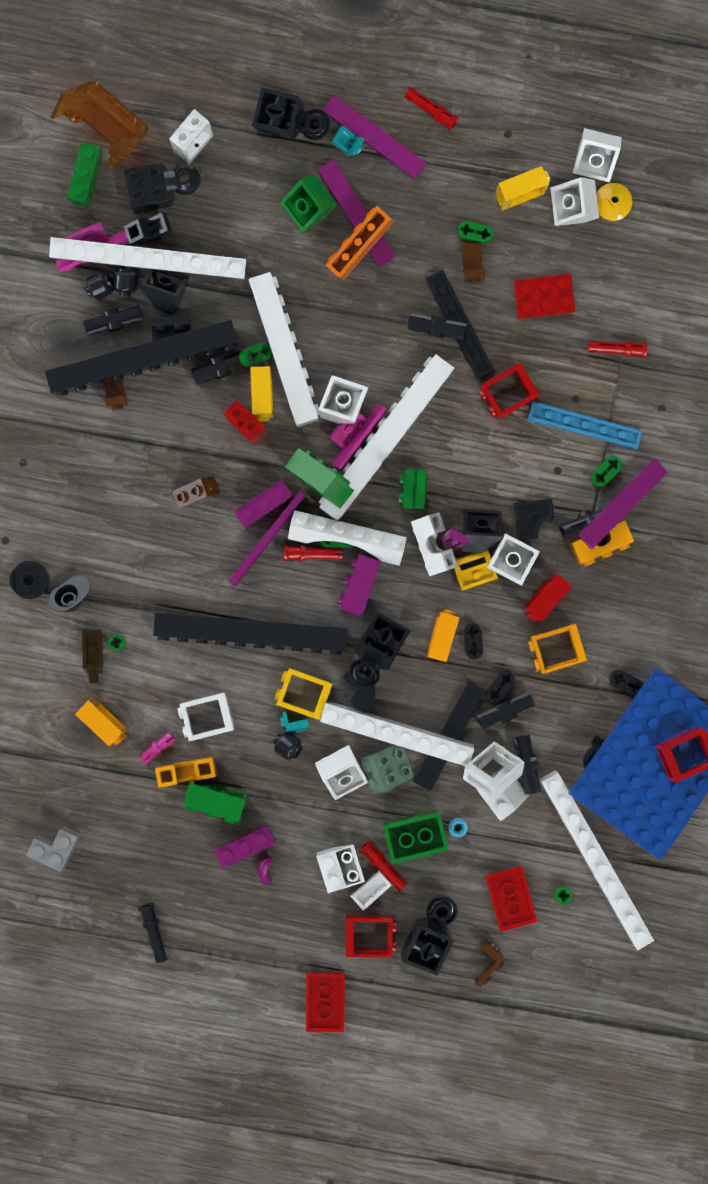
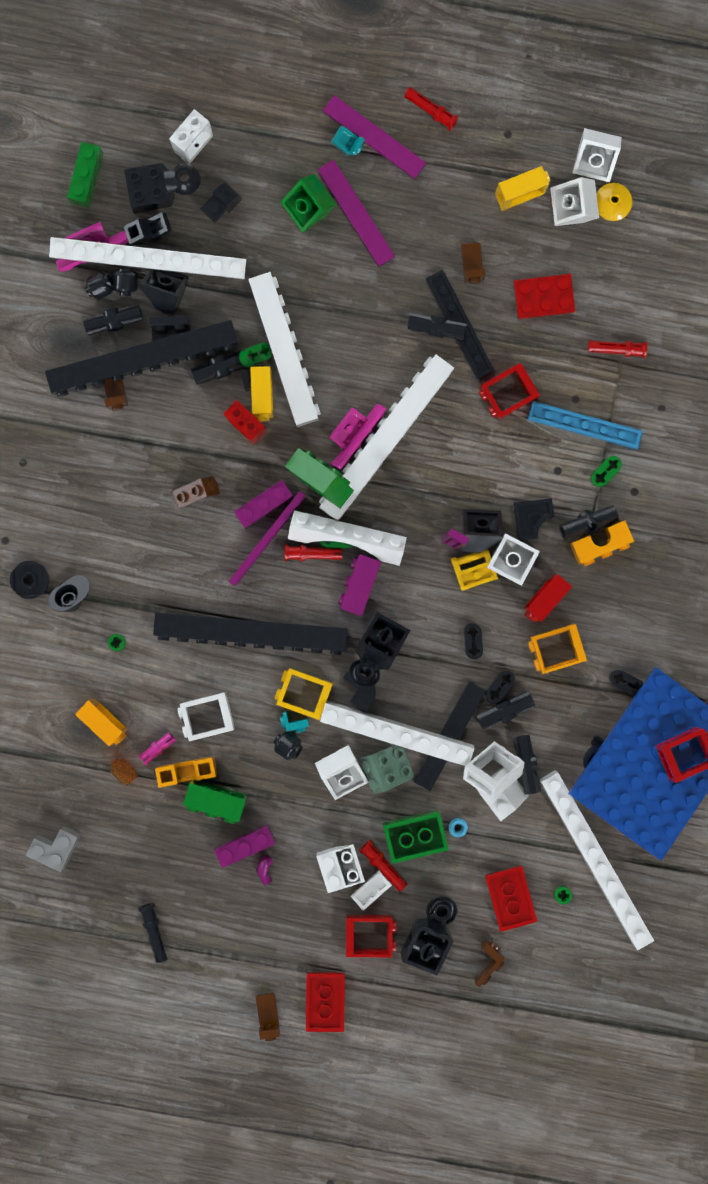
(92, 654): dark brown hinge -> none
(105, 115): clear orange windscreen -> none
(123, 771): none -> clear orange brick
(222, 200): none -> black brick
(246, 379): none -> black tile
(268, 1017): none -> reddish brown bracket
(286, 116): black brick -> none
(342, 401): white slope -> none
(359, 243): orange brick -> none
(414, 489): green brick -> none
(426, 531): white arch -> none
(442, 635): light orange window -> none
(473, 237): green beam -> none
(622, 504): magenta tile -> none

